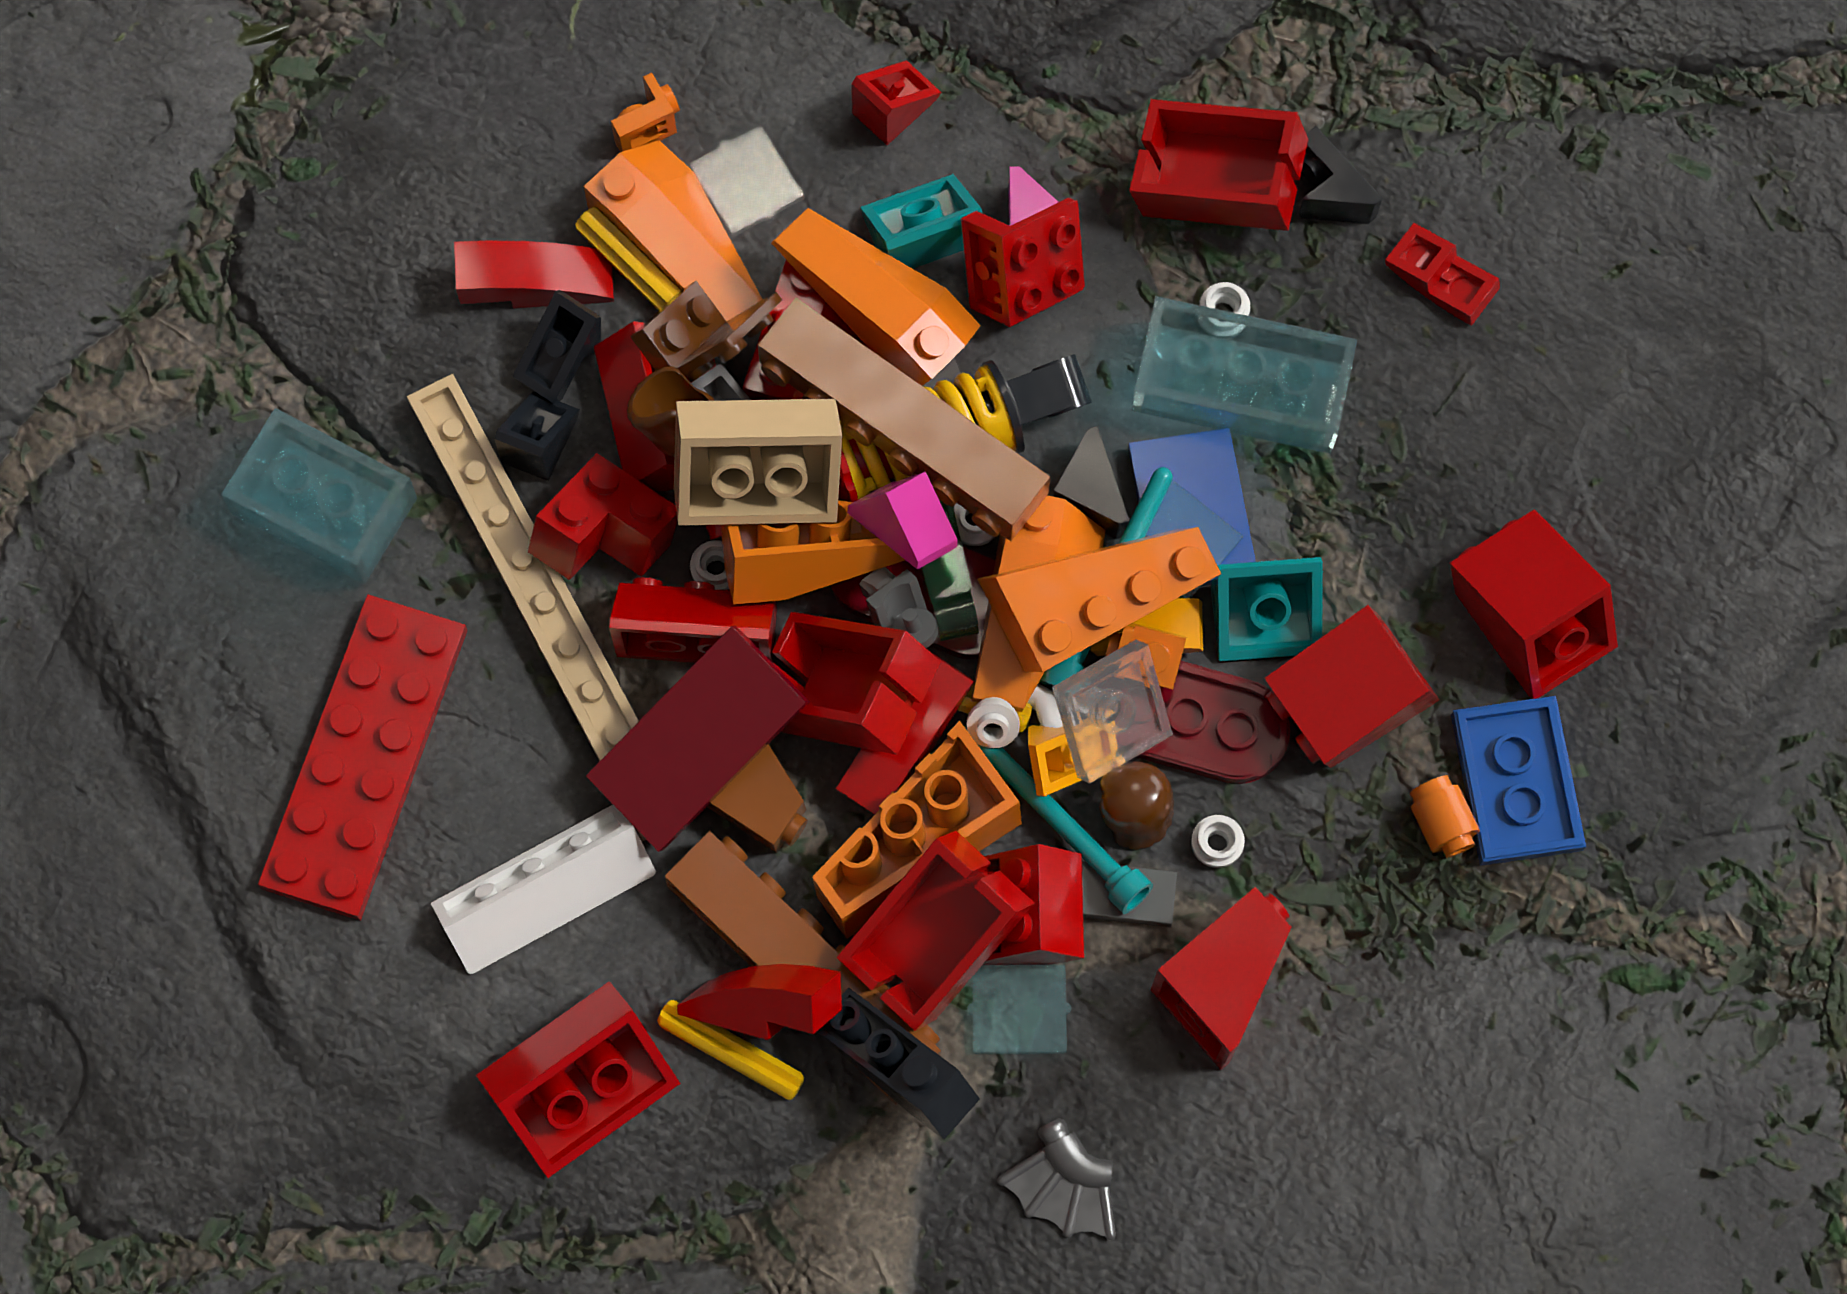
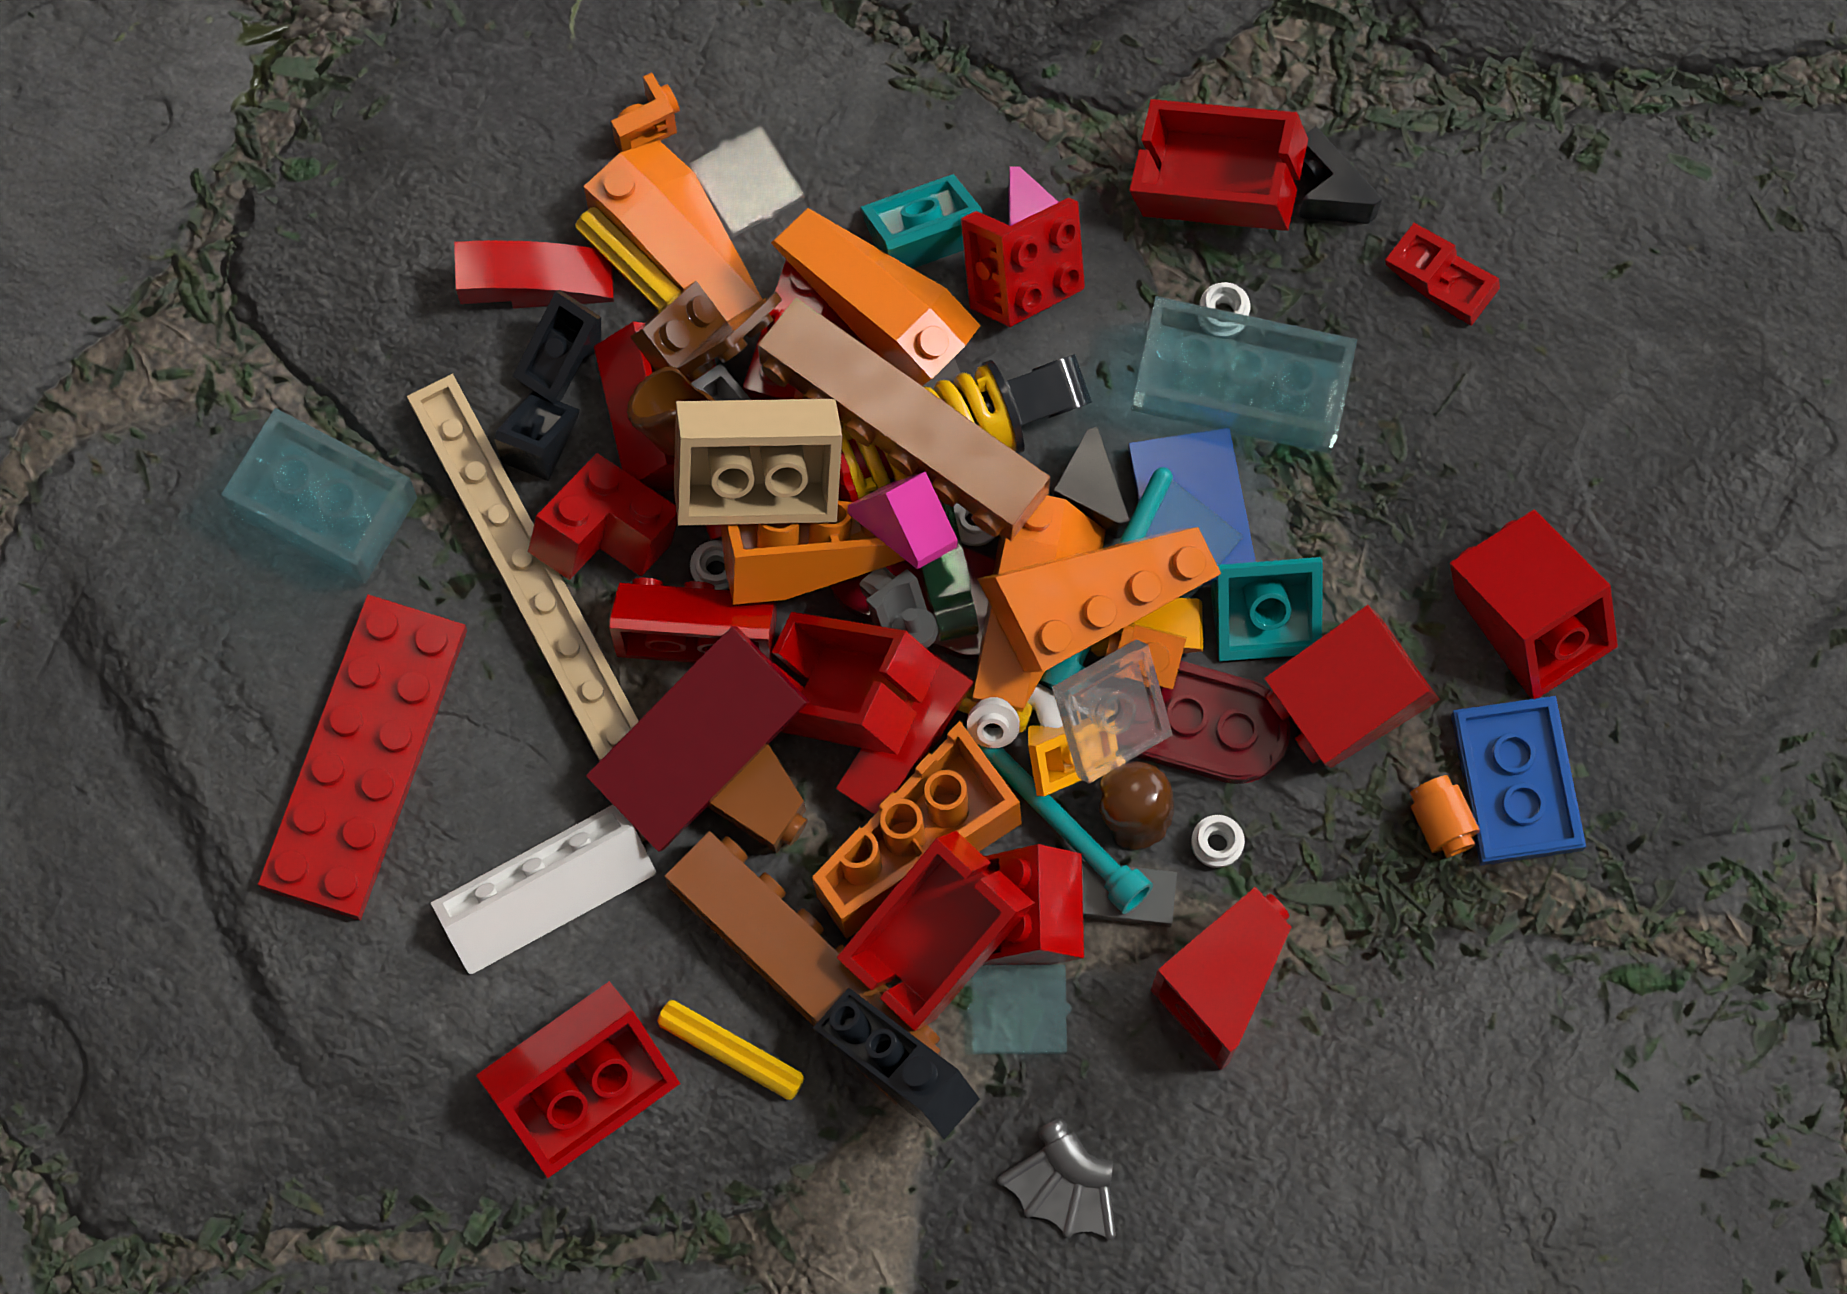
(767, 999): red slope -> none
(891, 99): red slope -> none

